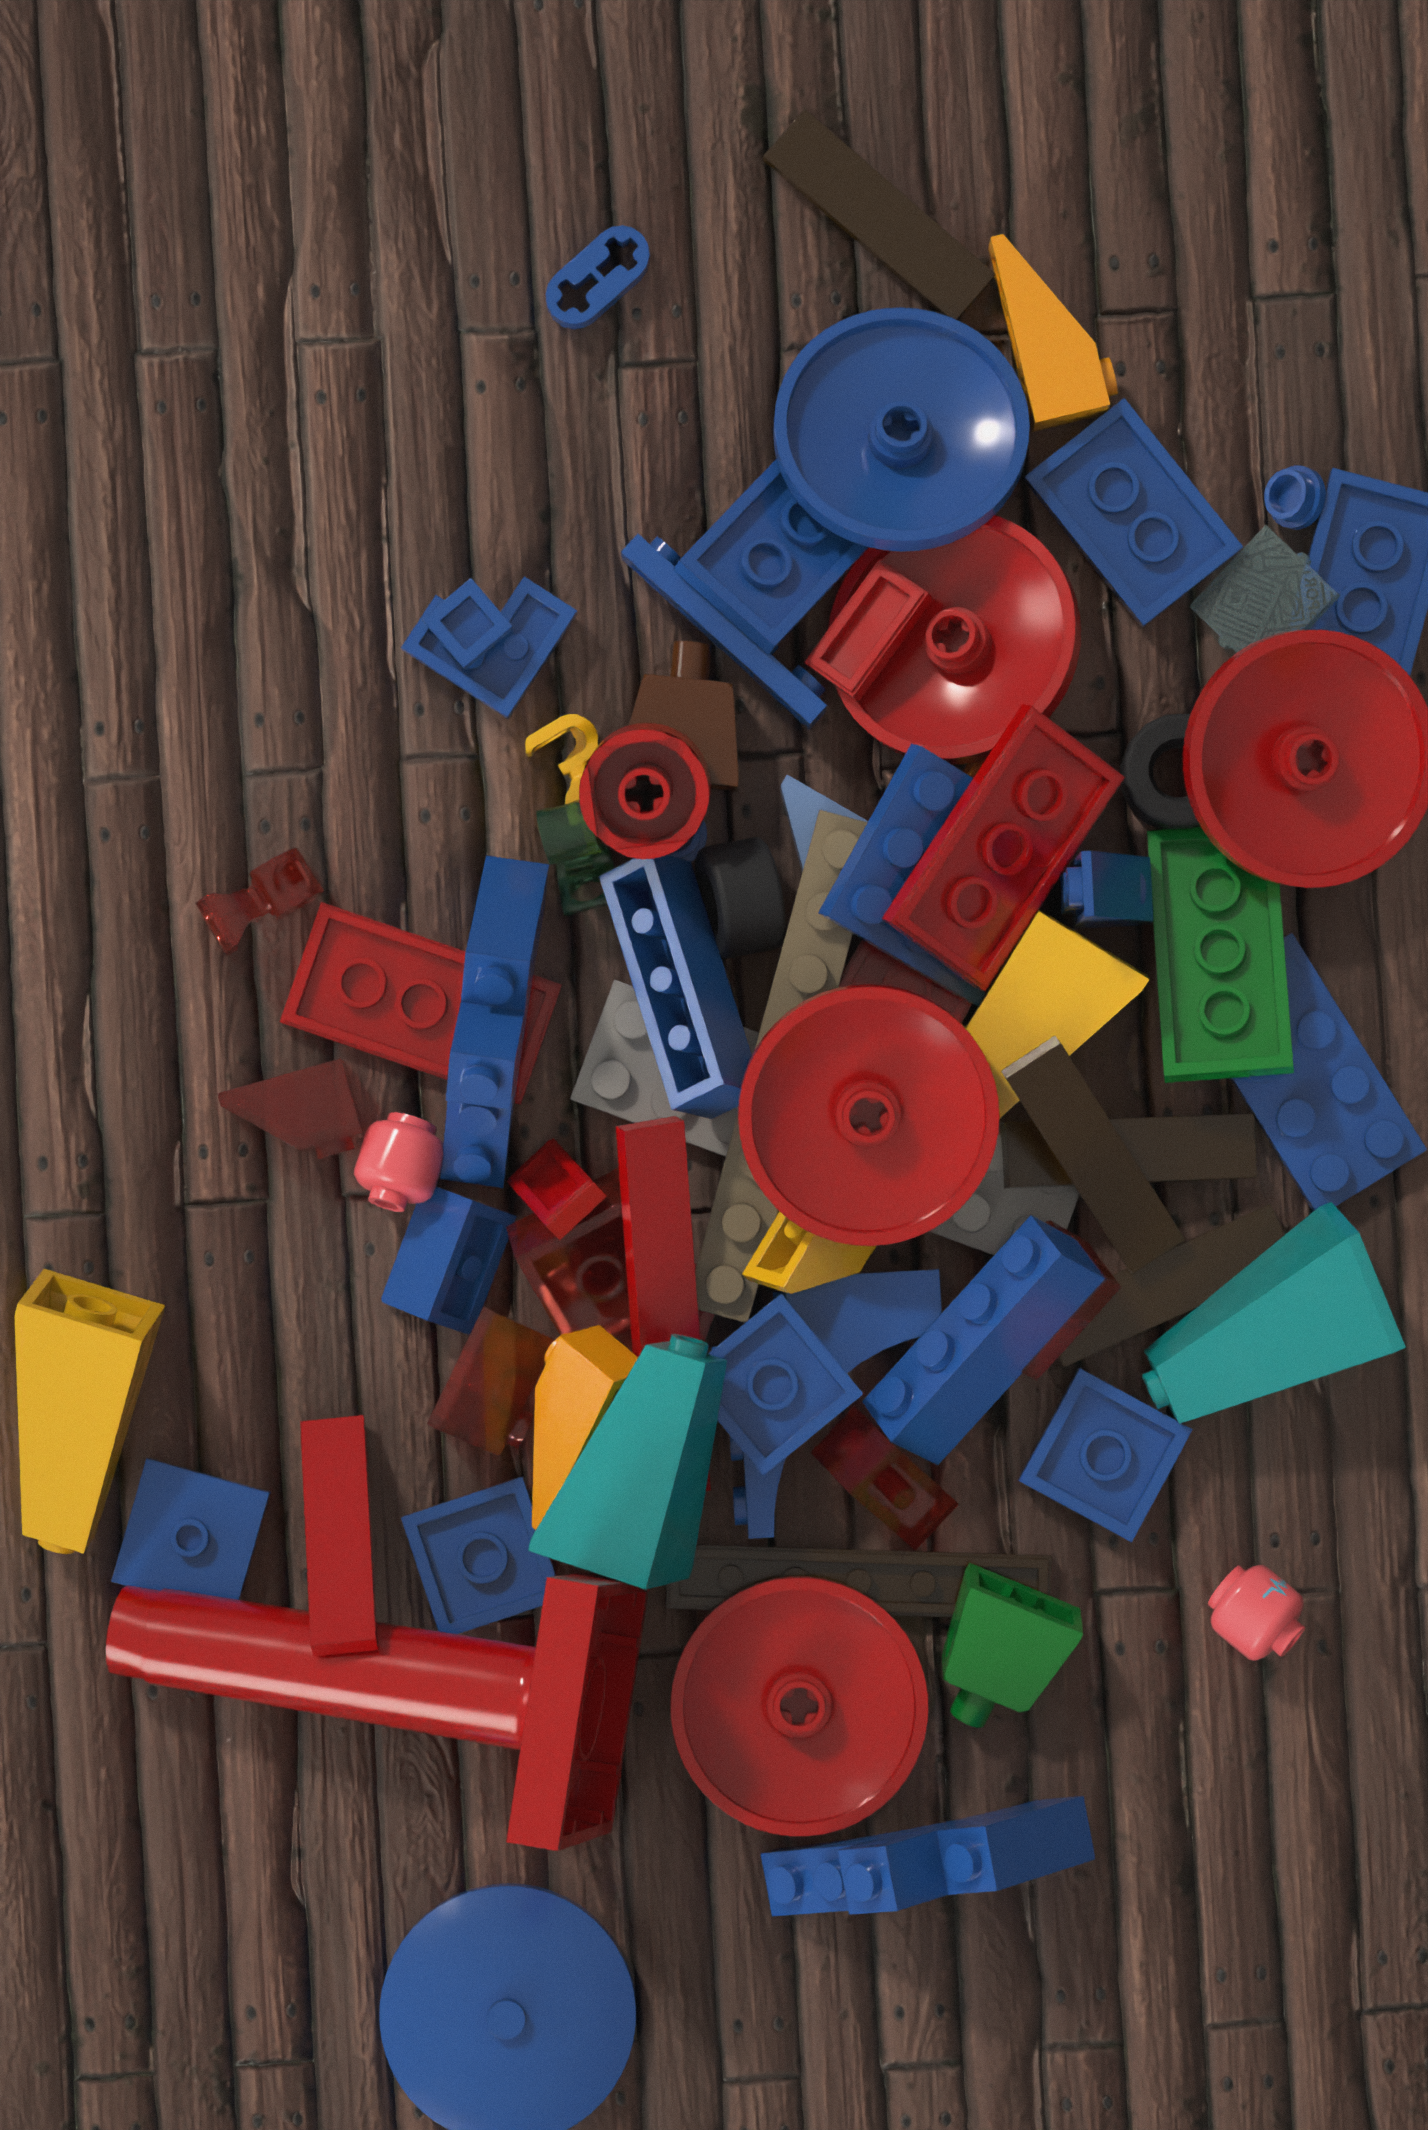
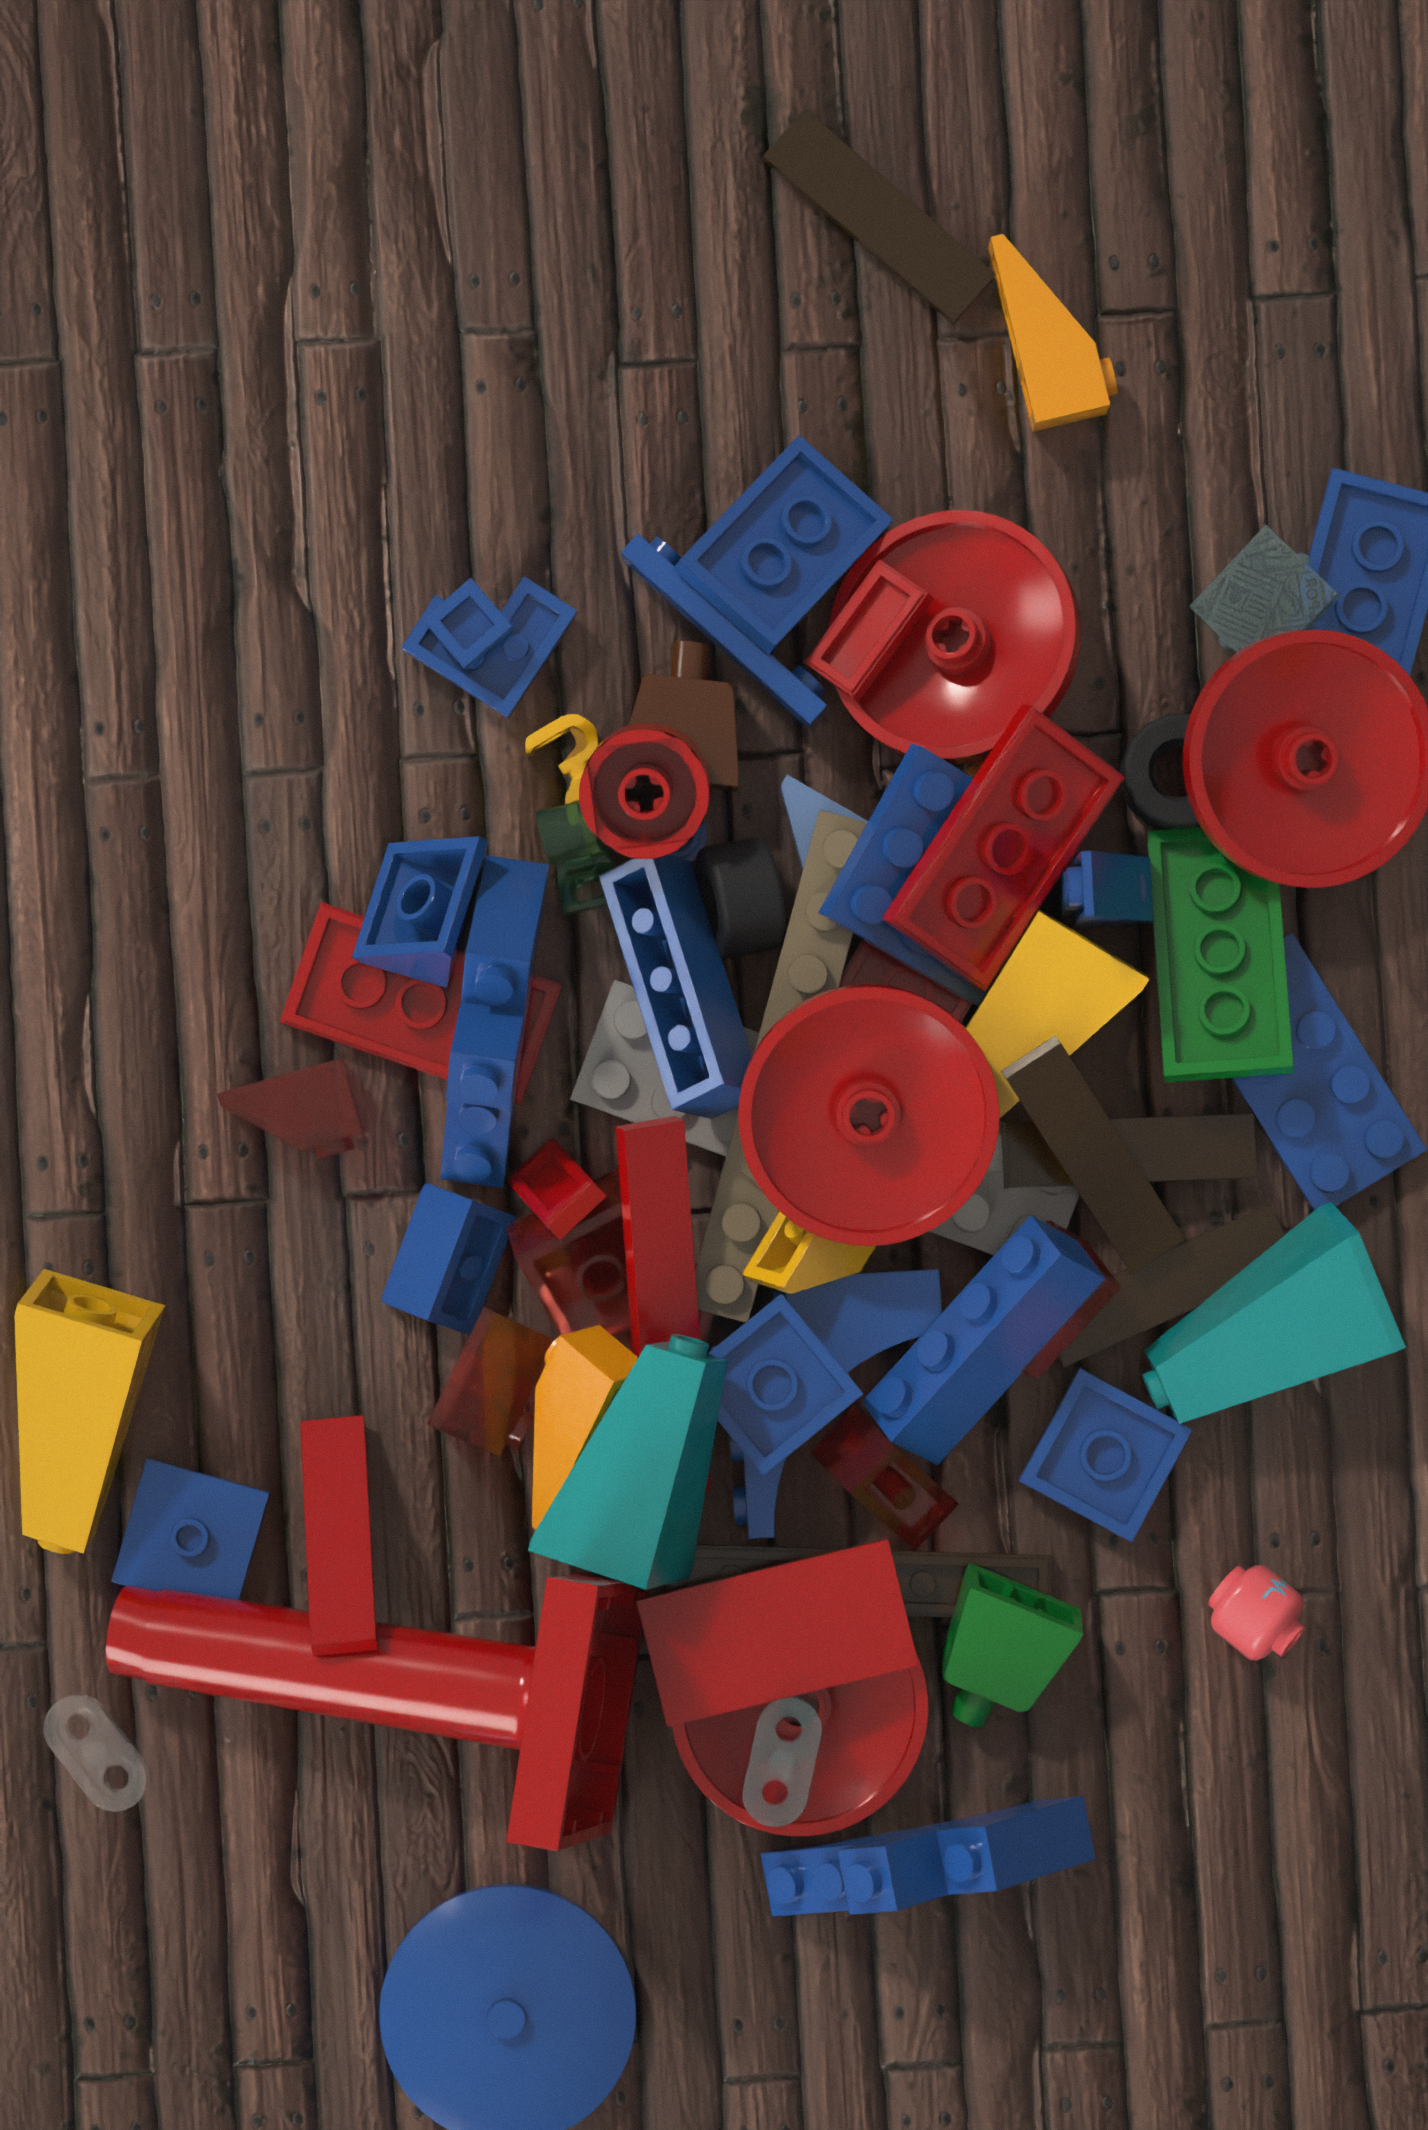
(92, 1755): none -> clear plate
(276, 889): clear red leg -> none
(399, 1161): coral head -> none
(421, 907): none -> blue slope
(478, 1557): blue plate -> none
(587, 266): blue beam -> none
(777, 1632): none -> red tile
(782, 1761): none -> clear light blue plate
(901, 429): blue dish -> none
(1133, 513): blue plate -> none
(1295, 497): blue plate -> none

